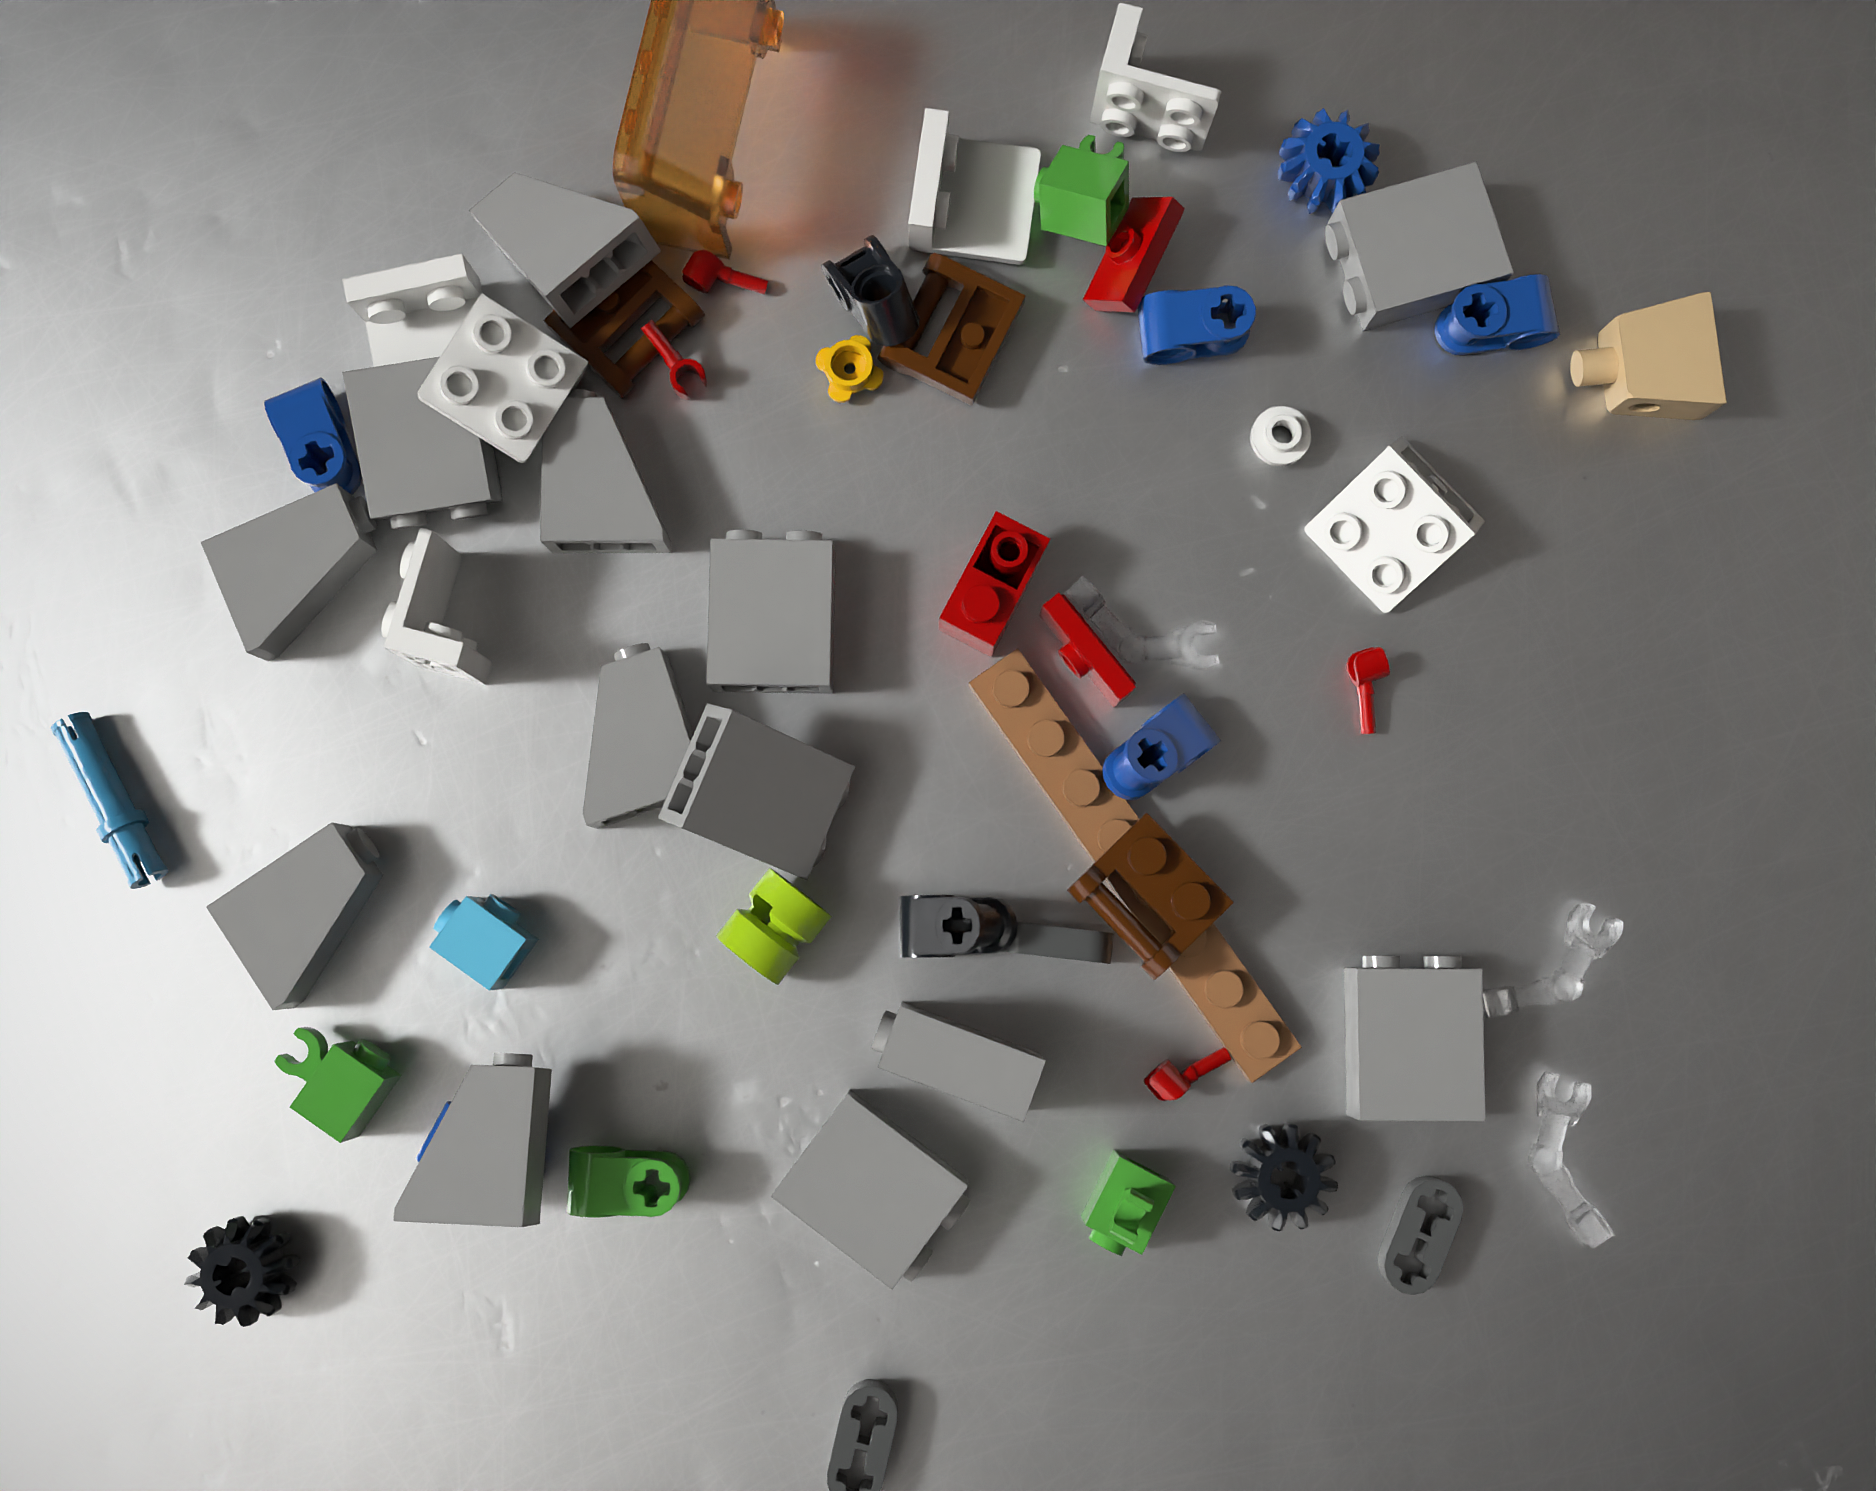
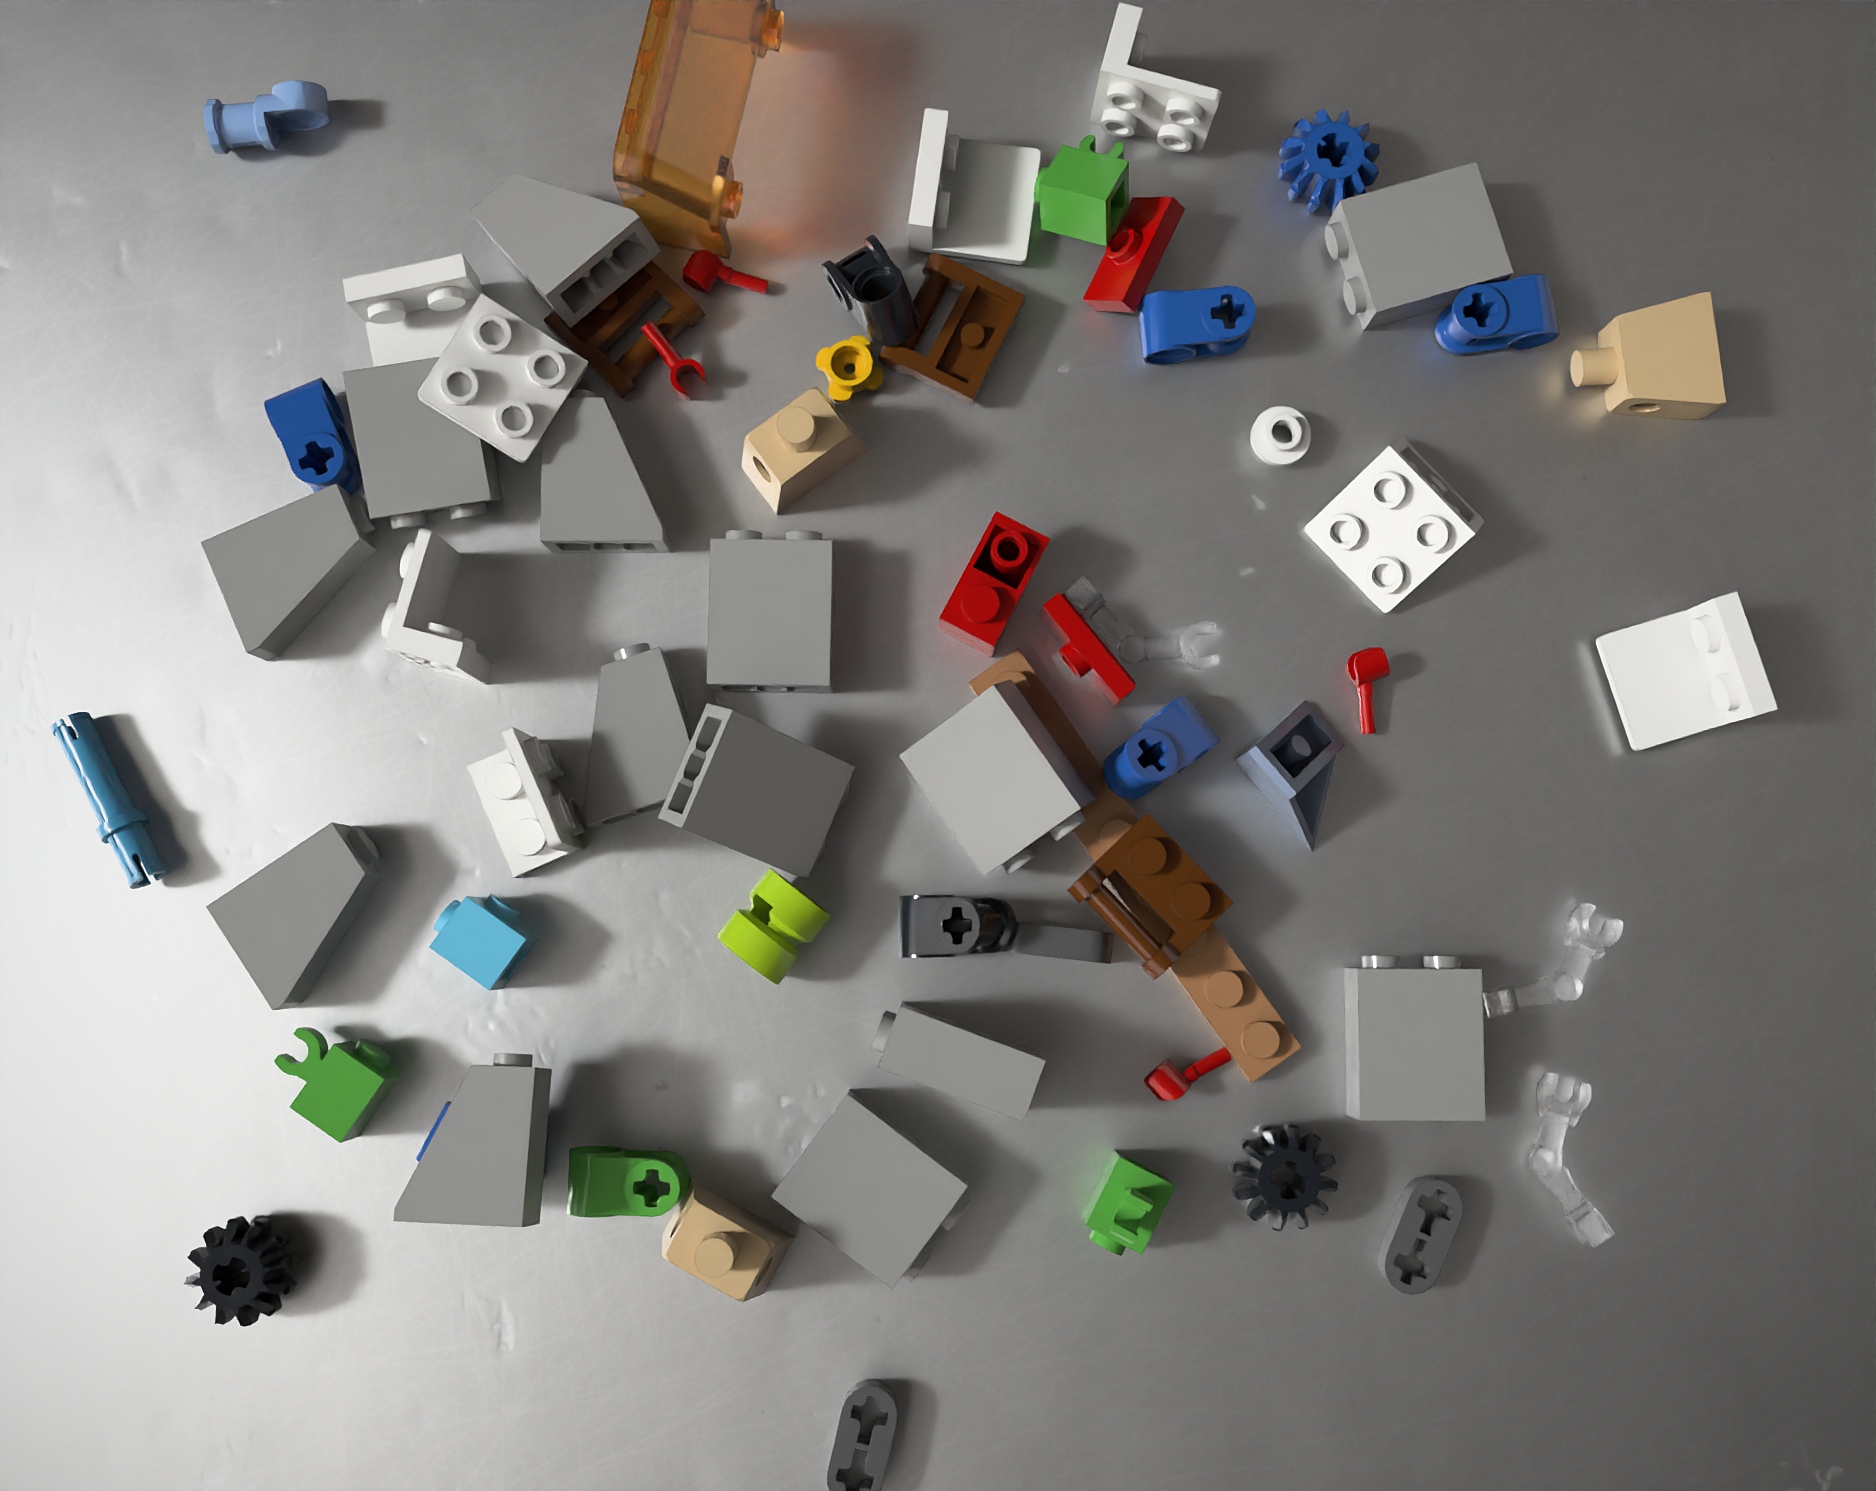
(289, 108): none -> light blue connector
(527, 805): none -> white bracket
(724, 1243): none -> tan torso
(799, 449): none -> tan torso
(998, 779): none -> light grey brick
(1294, 768): none -> sand blue slope
(1686, 672): none -> white bracket

